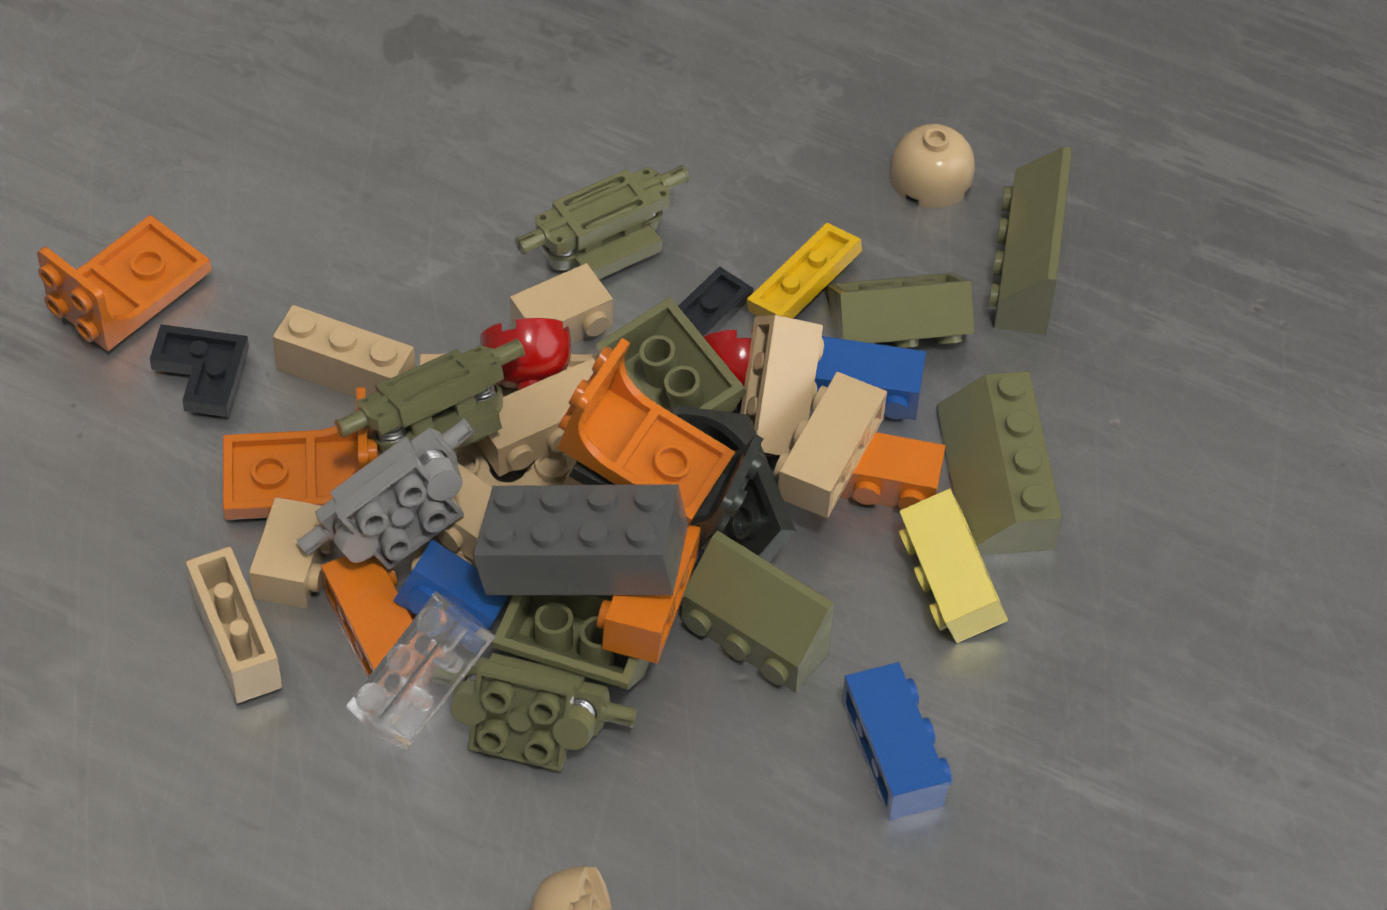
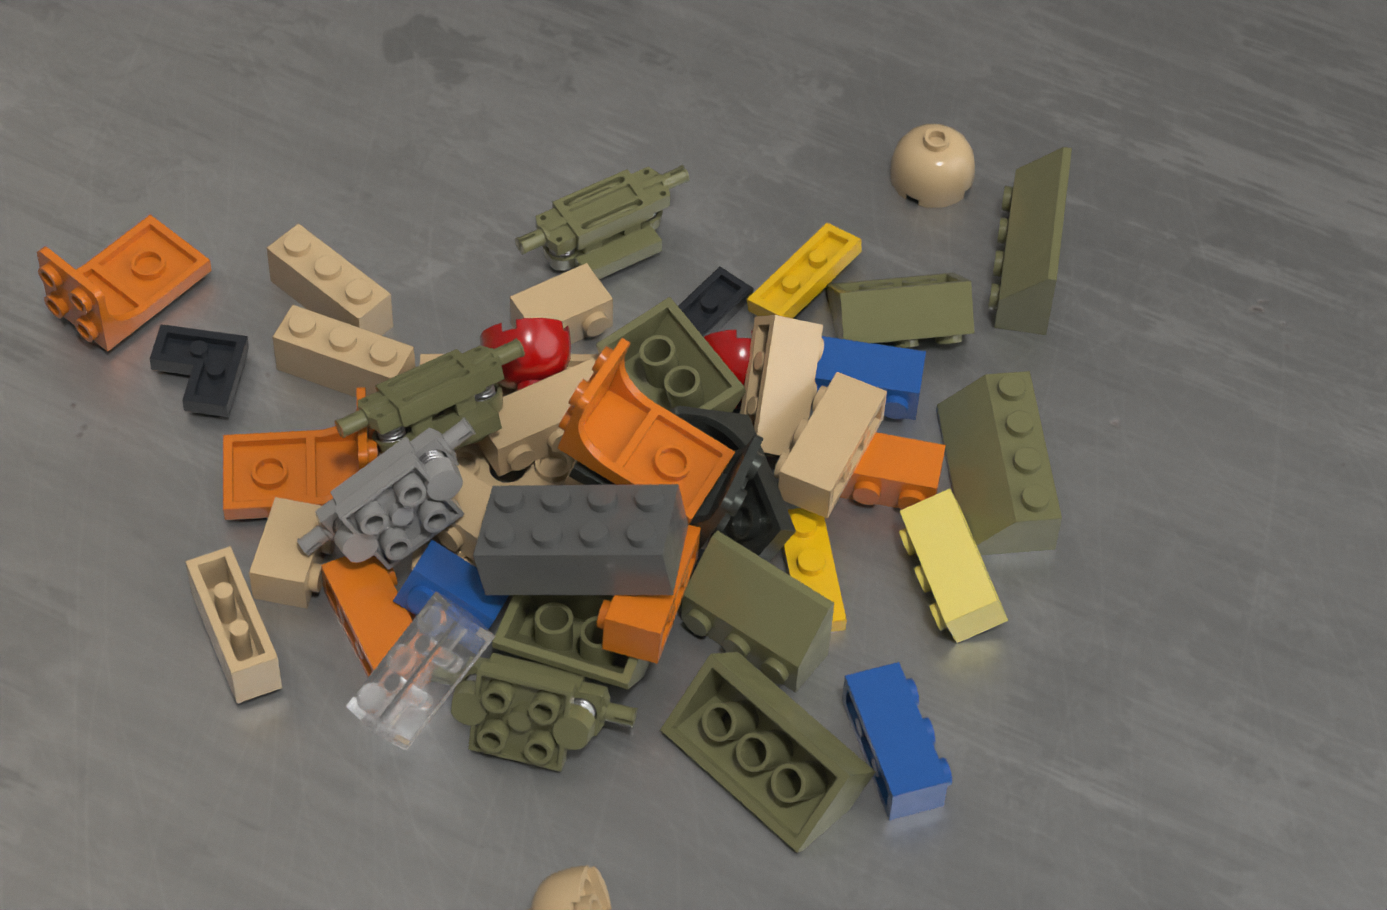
(328, 282): none -> tan brick
(766, 749): none -> olive slope
(811, 560): none -> yellow plate

